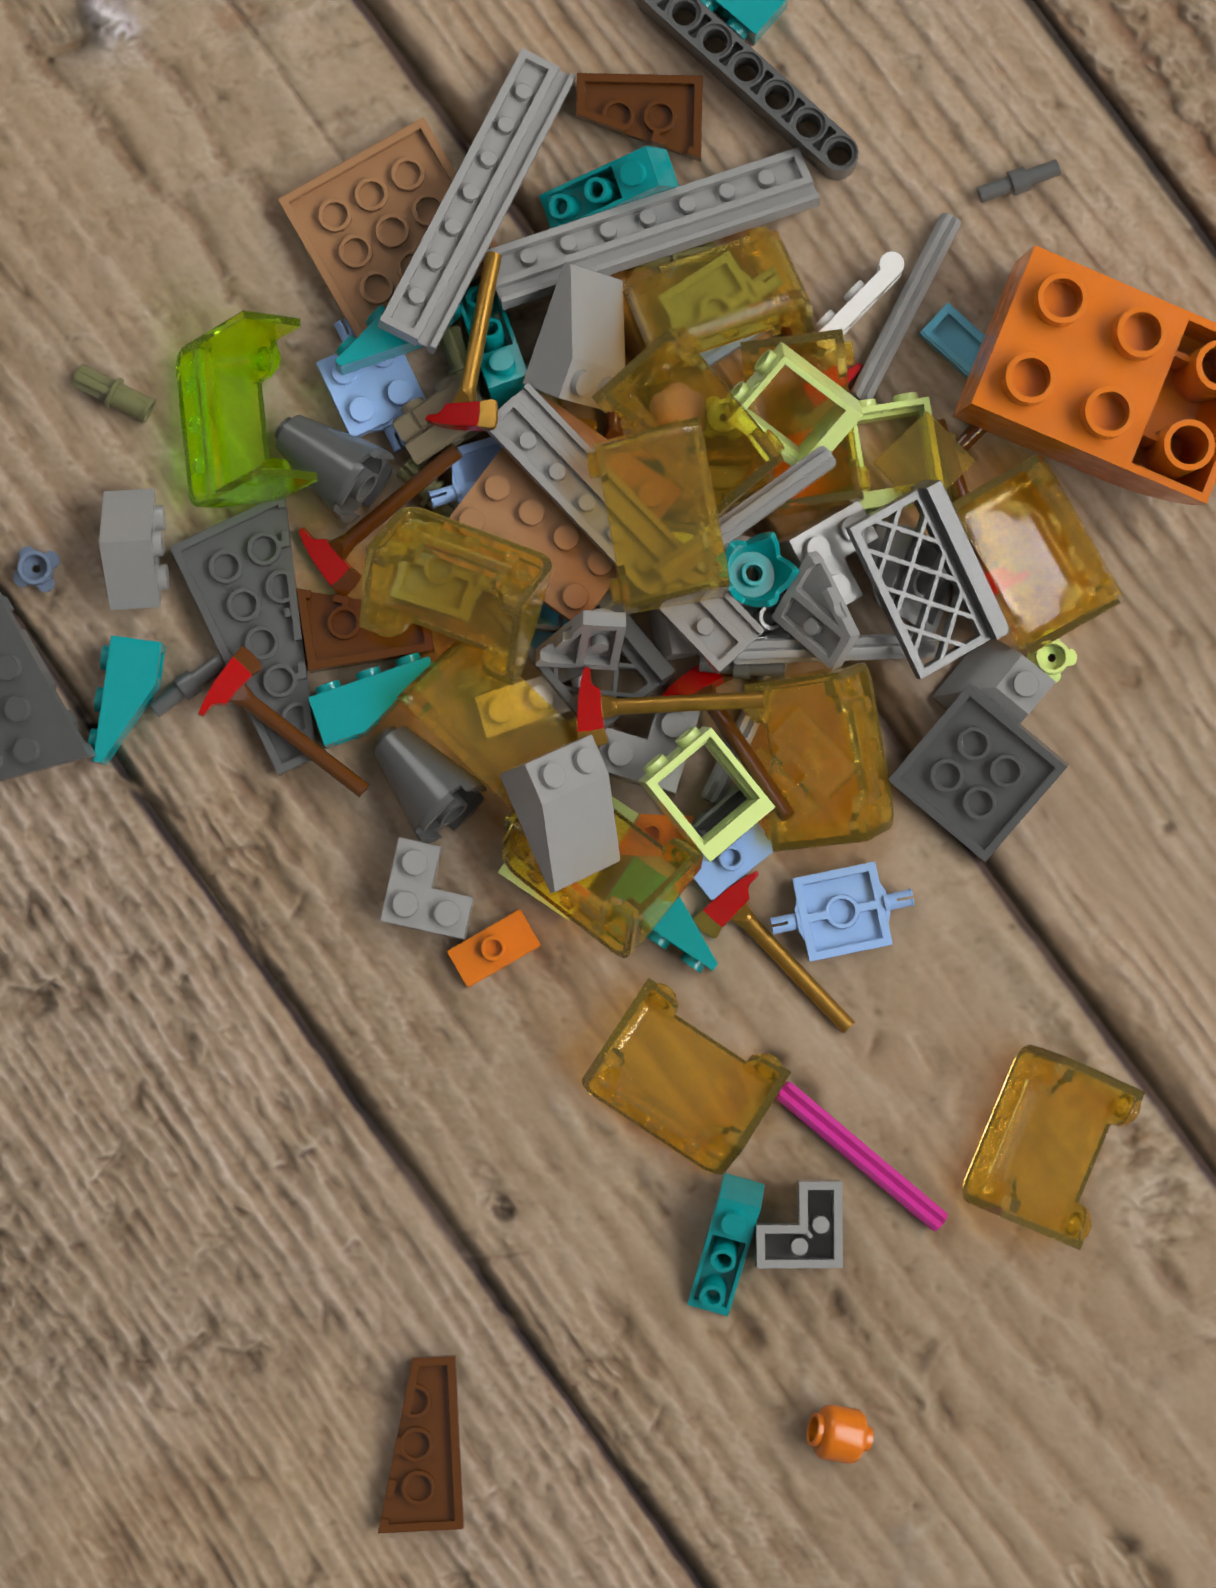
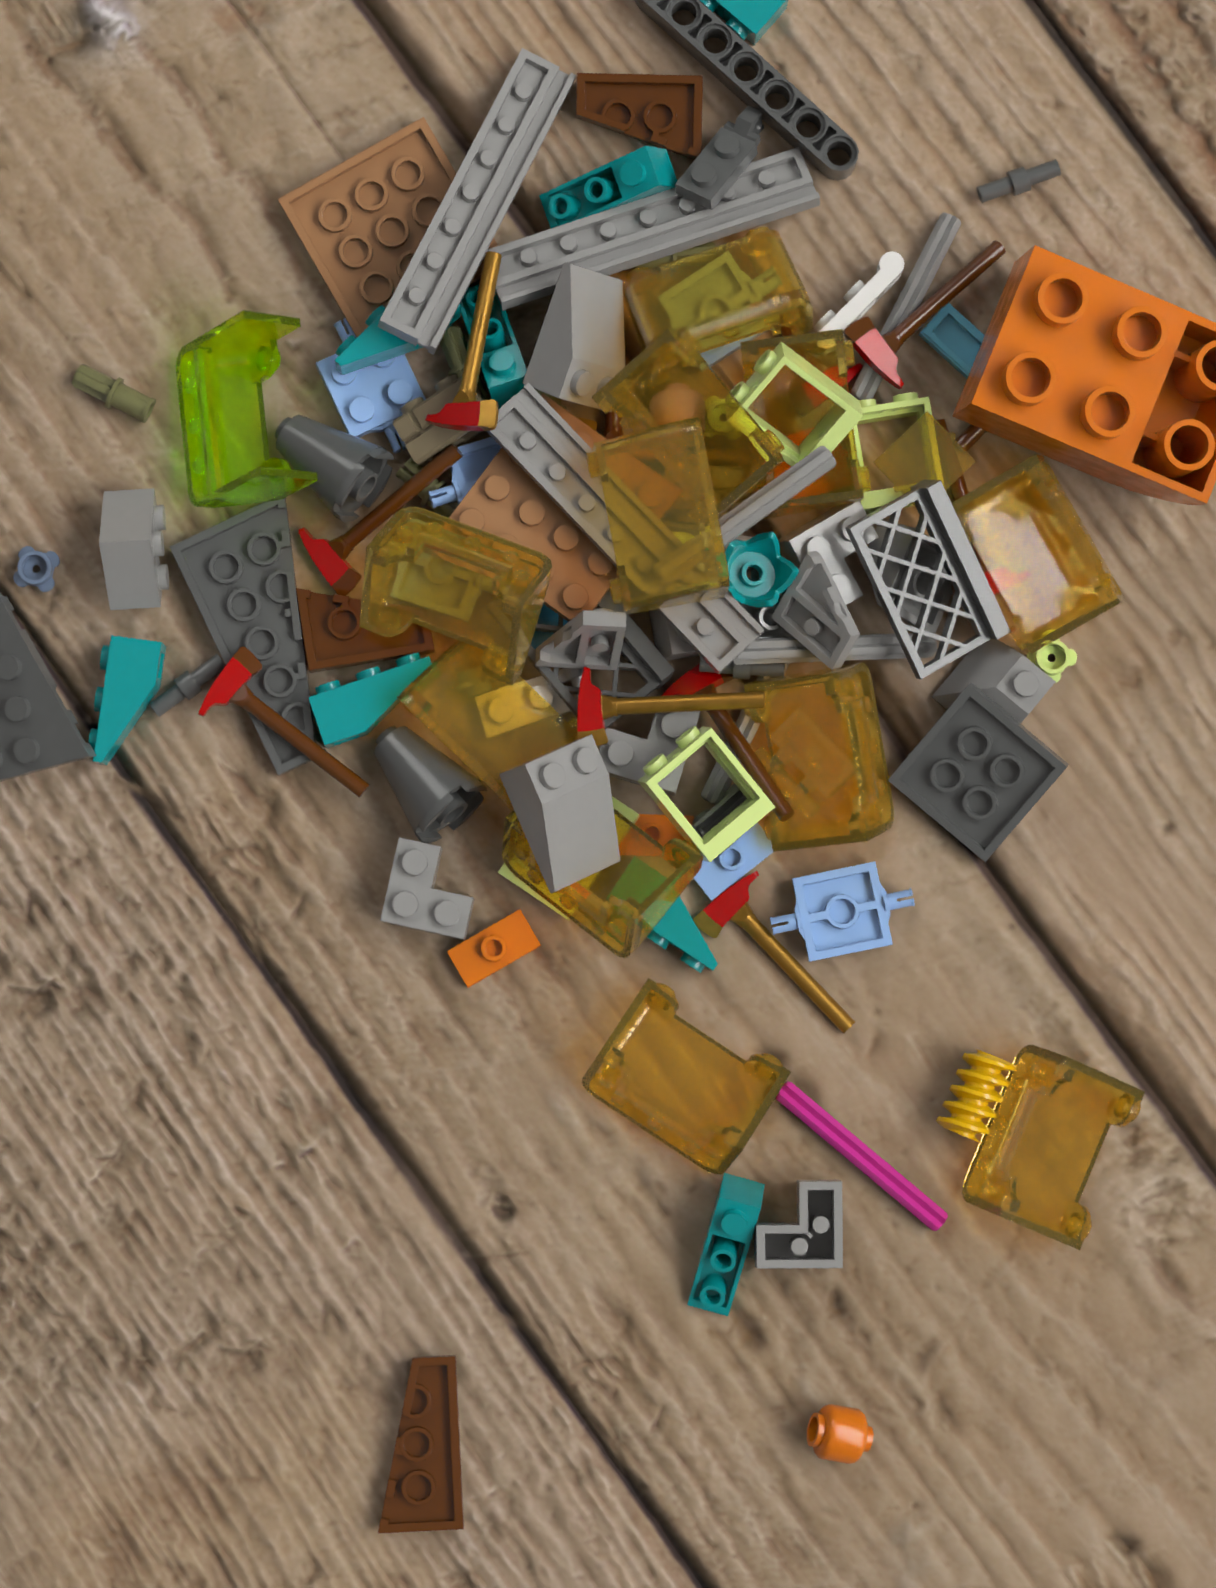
(722, 160): none -> dark grey hinge
(881, 350): none -> reddish brown piece
(975, 1094): none -> yellow piece

